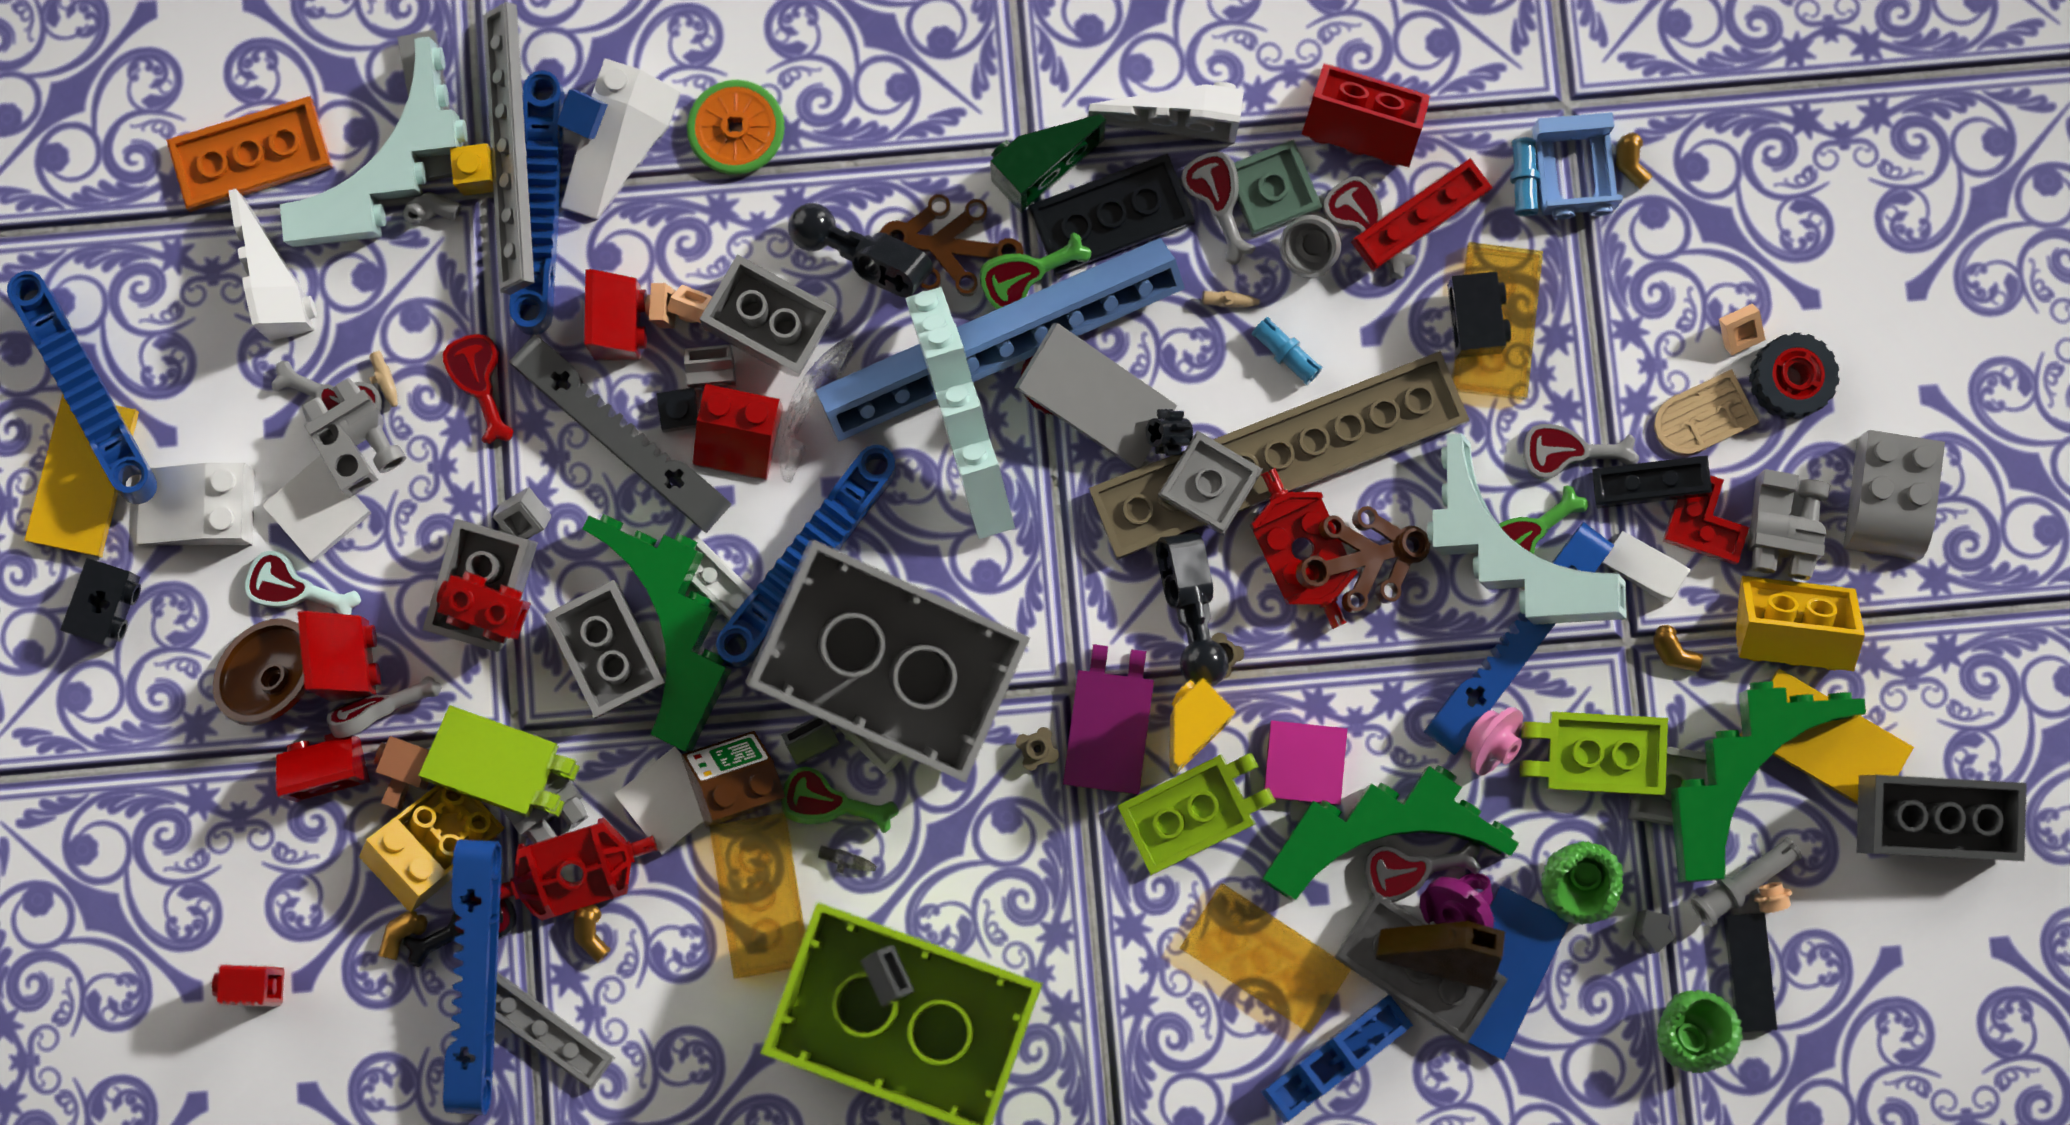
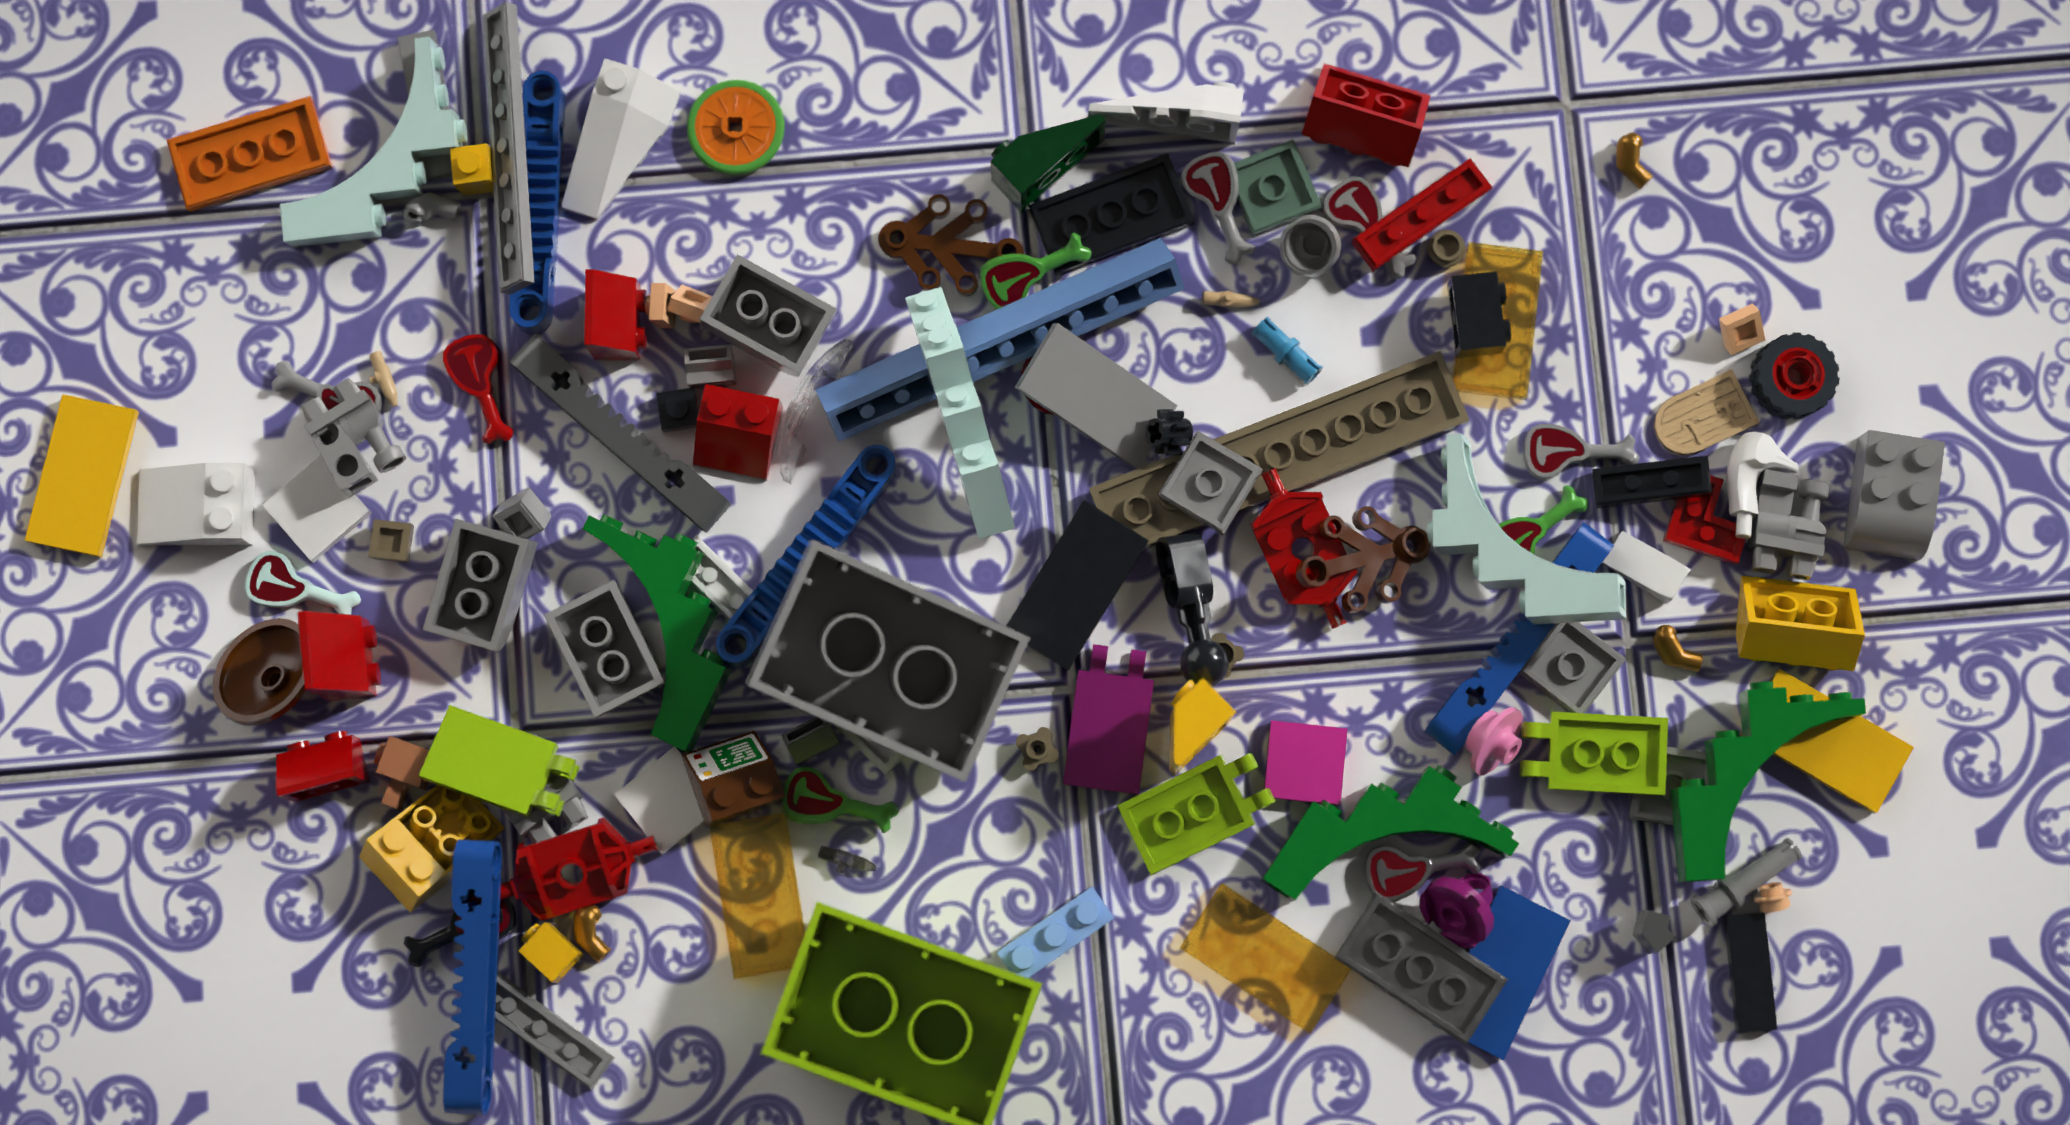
(82, 387): blue gear -> none
(98, 583): black brick -> none
(249, 985): red brick -> none
(272, 293): white wedge -> none
(361, 713): light grey piece -> none
(391, 541): none -> dark tan plate
(399, 929): pearl gold arm -> none
(470, 602): red brick -> none
(549, 951): none -> yellow brick
(582, 114): blue tile -> none
(876, 259): black beam -> none
(887, 976): dark grey piece -> none
(1056, 934): none -> light blue plate
(1077, 584): none -> black tile
(1336, 1058): blue slope -> none
(1446, 248): none -> dark tan plate
(1450, 950): dark brown slope -> none
(1525, 177): dark azure pin -> none
(1572, 666): none -> light grey tile
(1577, 127): light blue panel -> none
(1582, 883): bright green hair -> none
(1699, 1032): bright green hair -> none
(1747, 461): none -> white animal
(1941, 817): dark grey brick -> none

